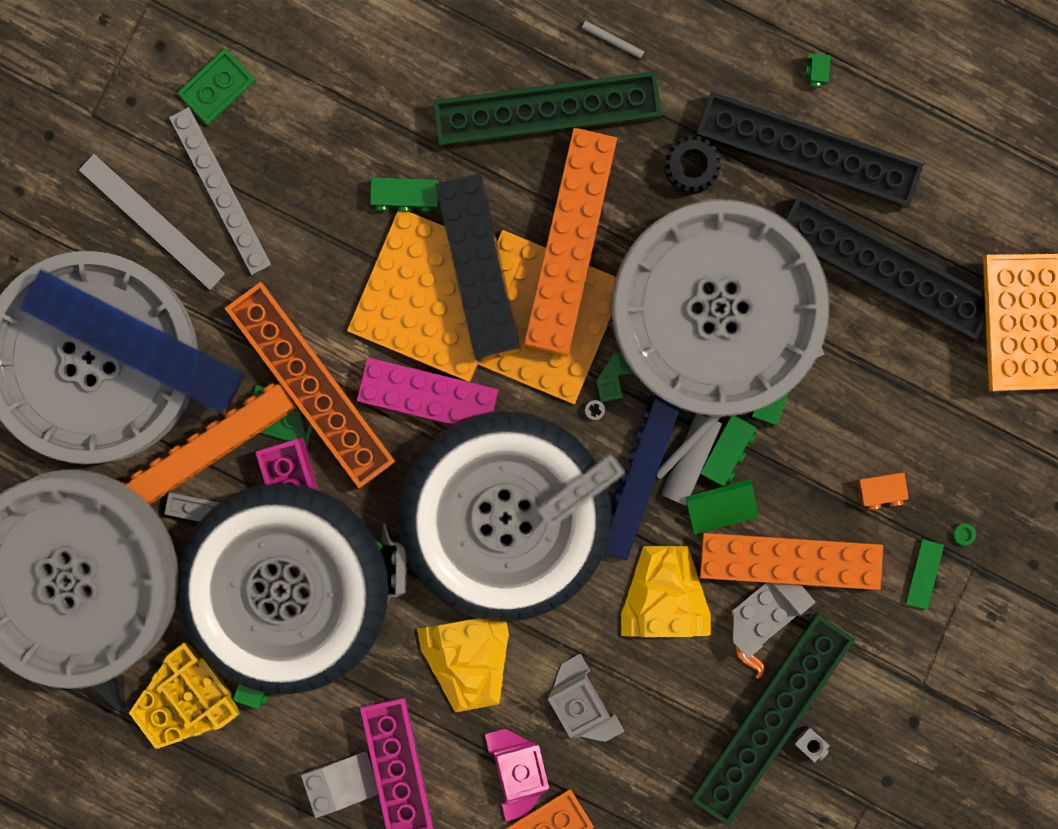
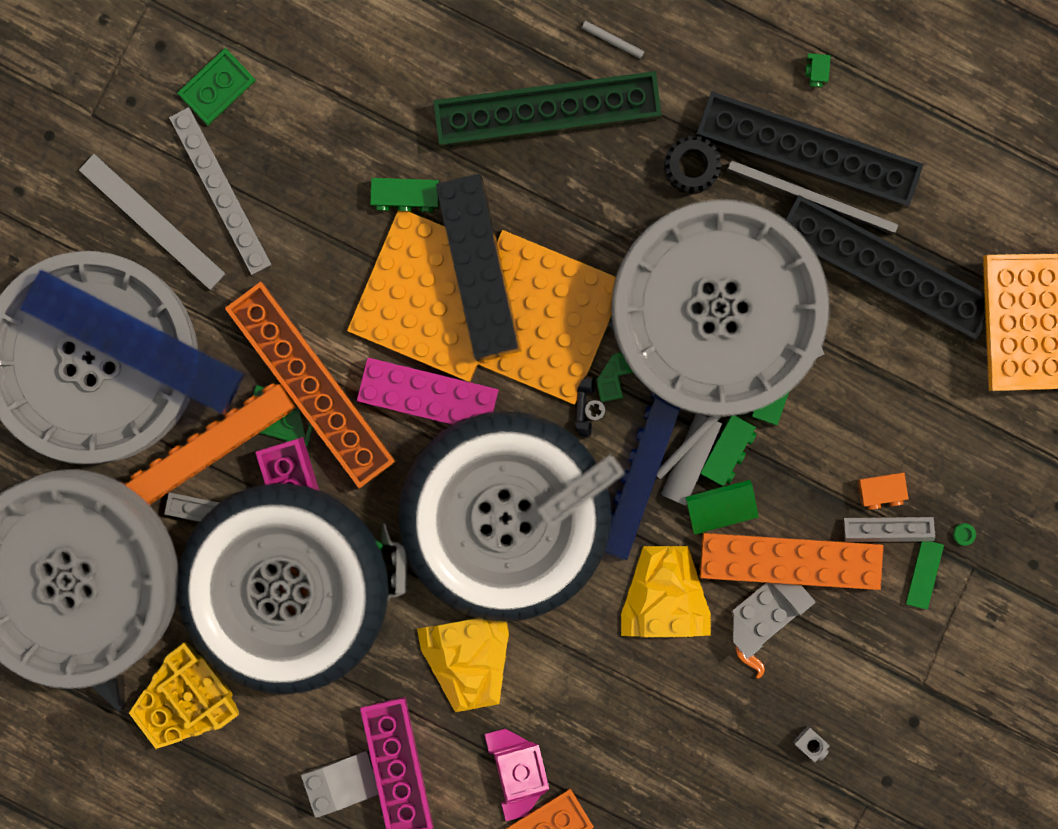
(250, 697): green brick -> none
(570, 242): orange brick -> none
(580, 705): light grey piece -> none
(583, 426): none -> black bar
(772, 719): dark green brick -> none
(825, 202): none -> light grey tile
(889, 529): none -> light grey plate

